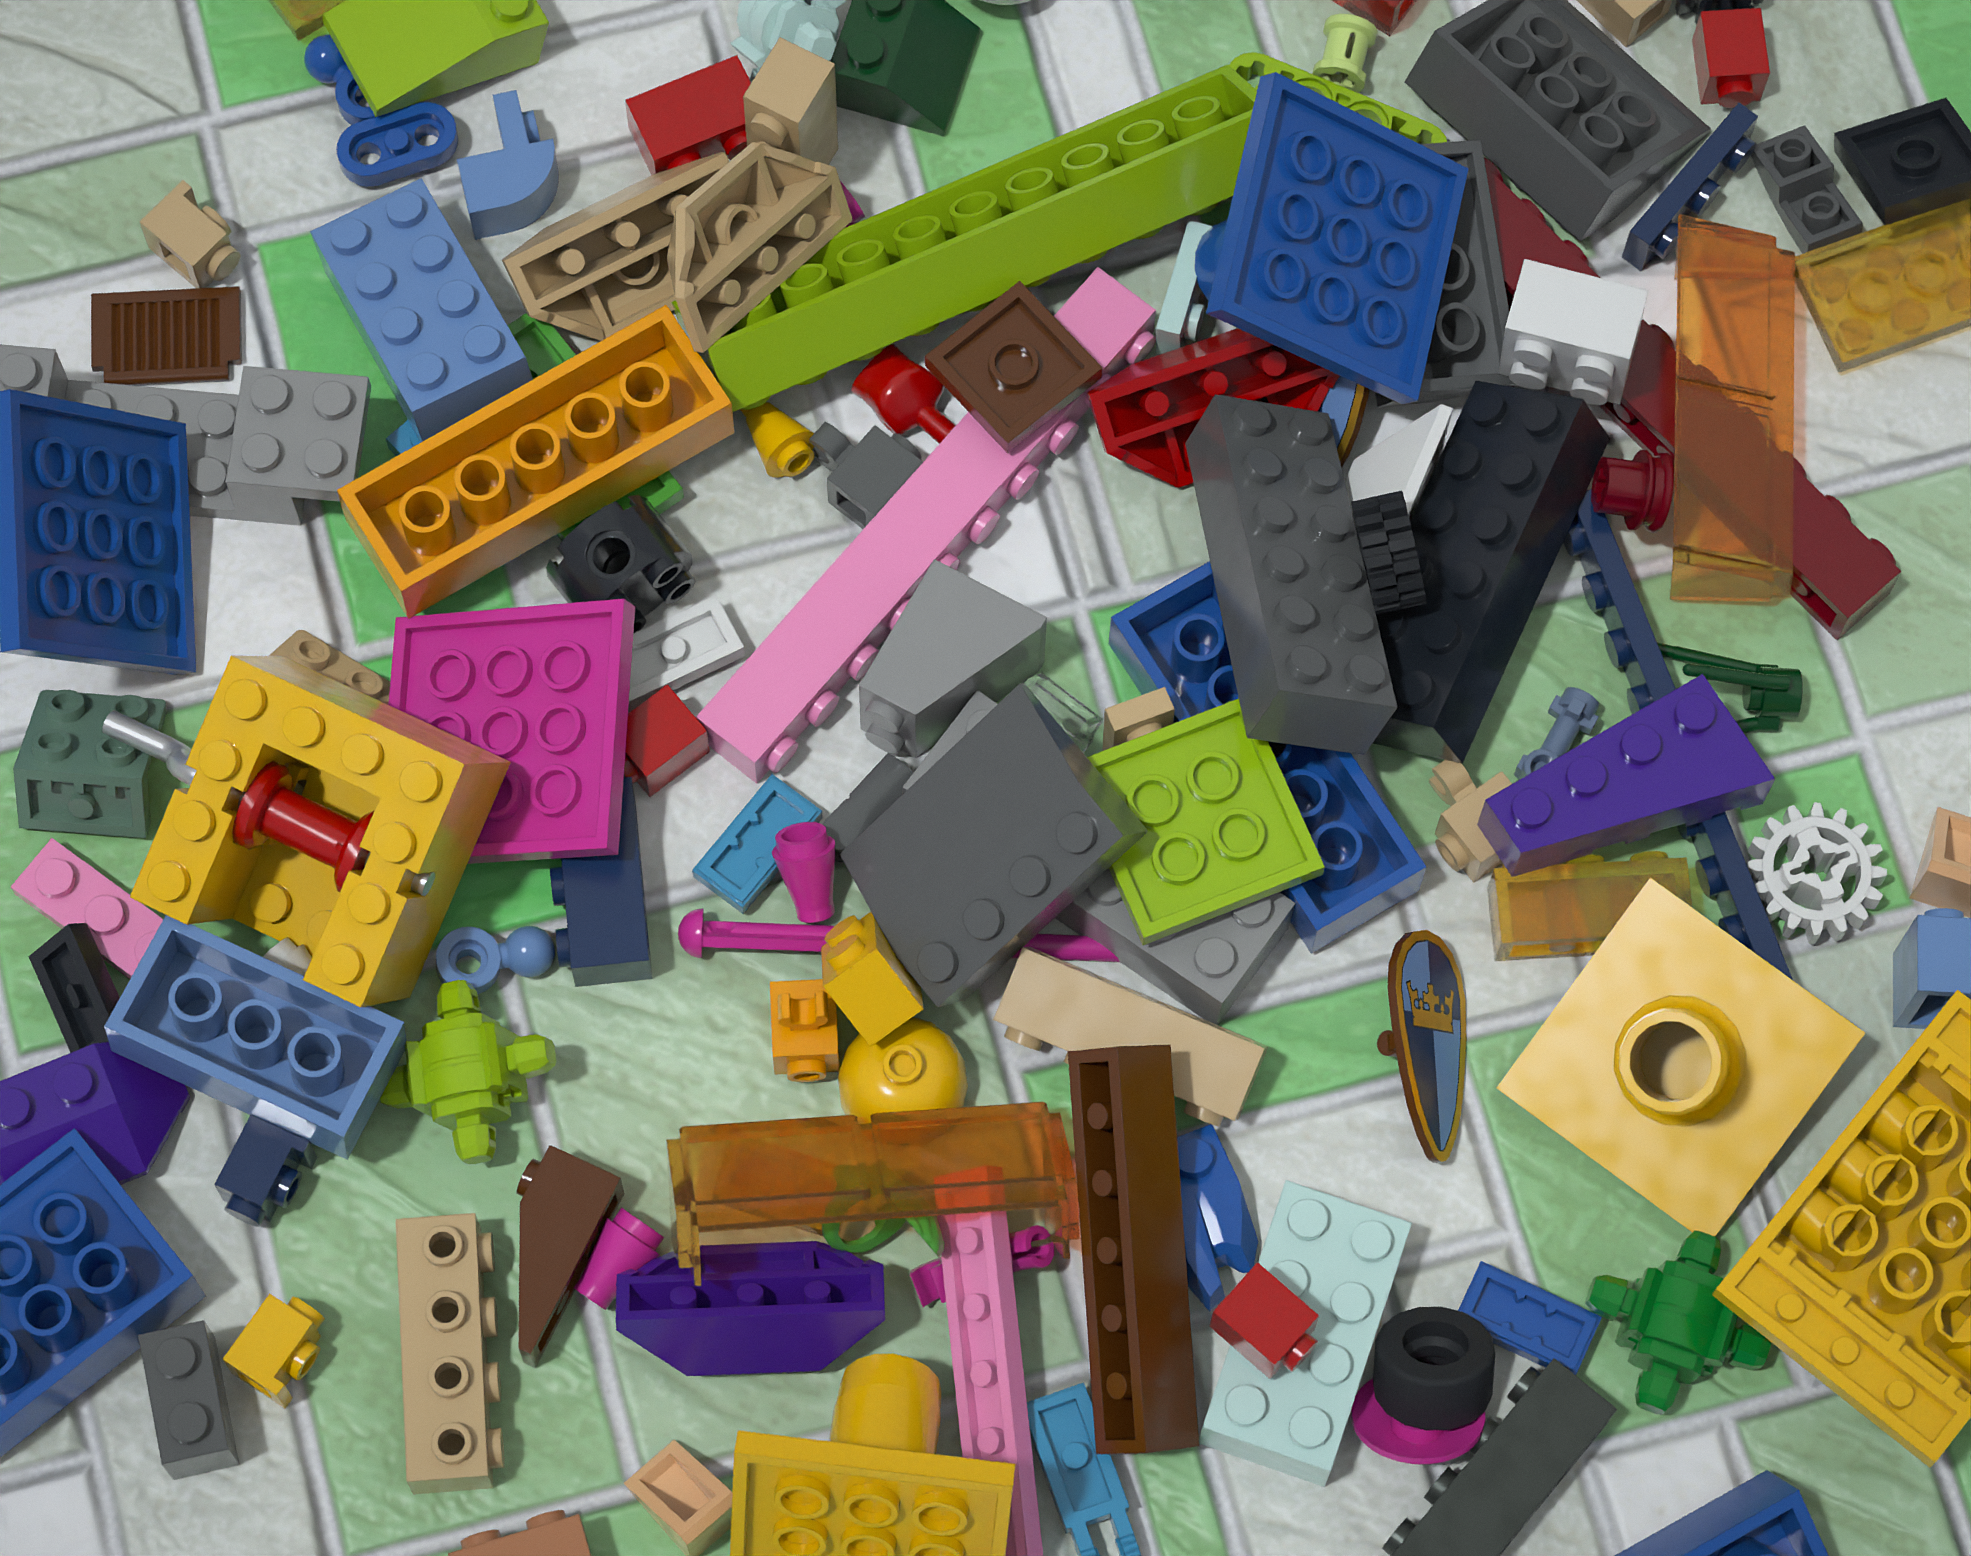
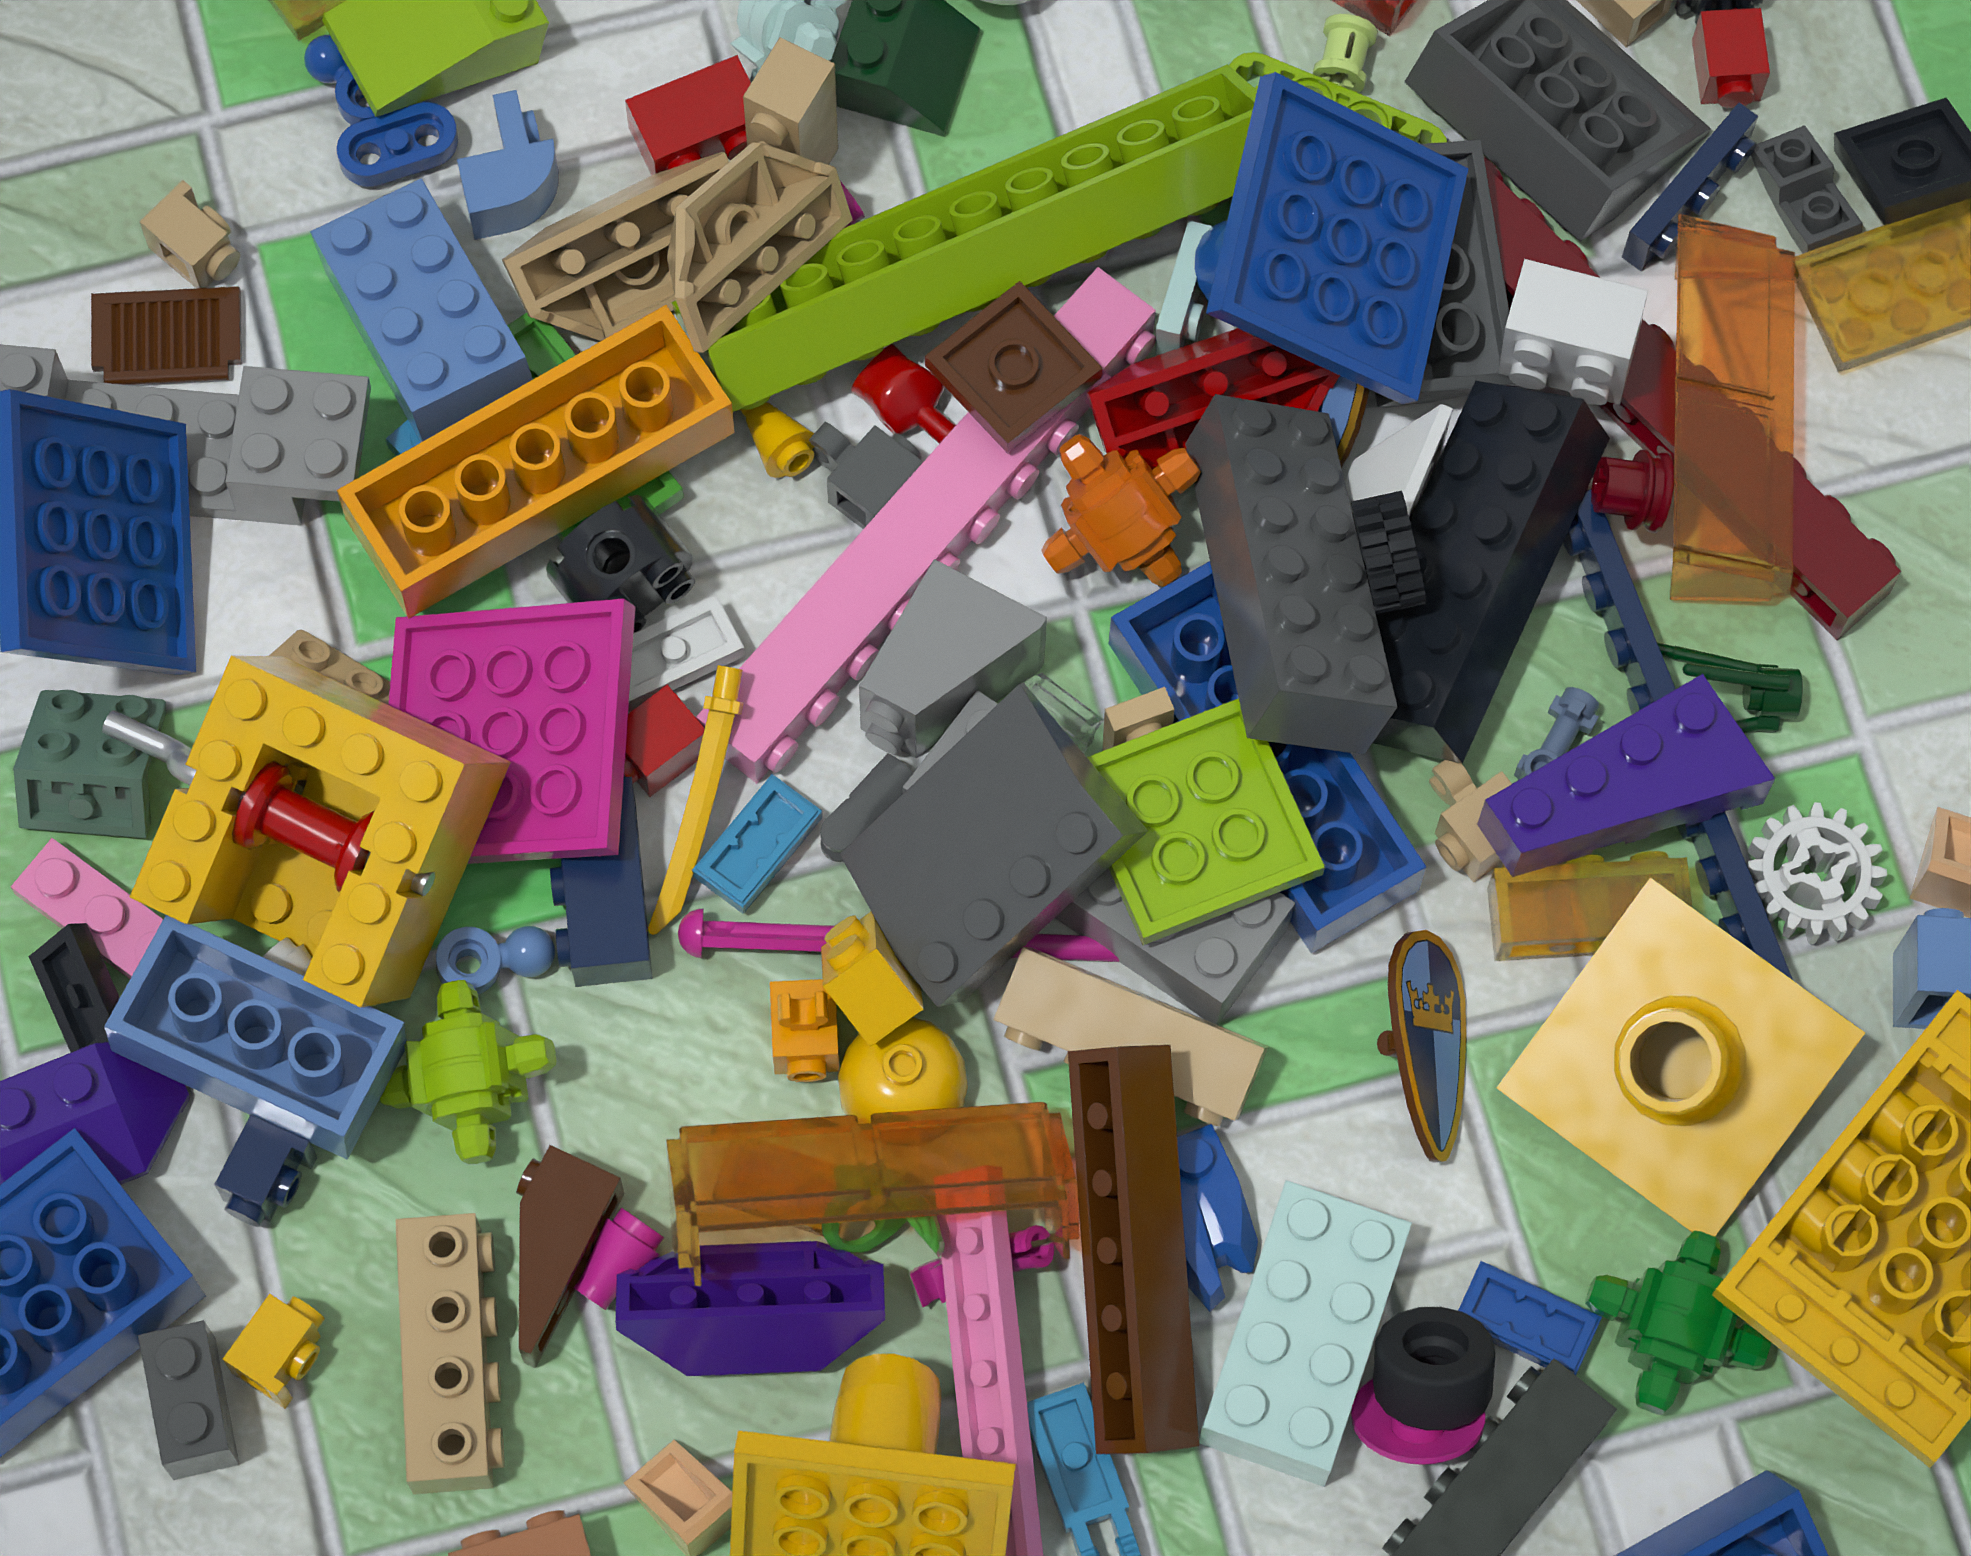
(709, 766): none -> yellow sword
(807, 868): dark pink cone -> none
(1120, 510): none -> orange piece
(1266, 1322): red brick -> none

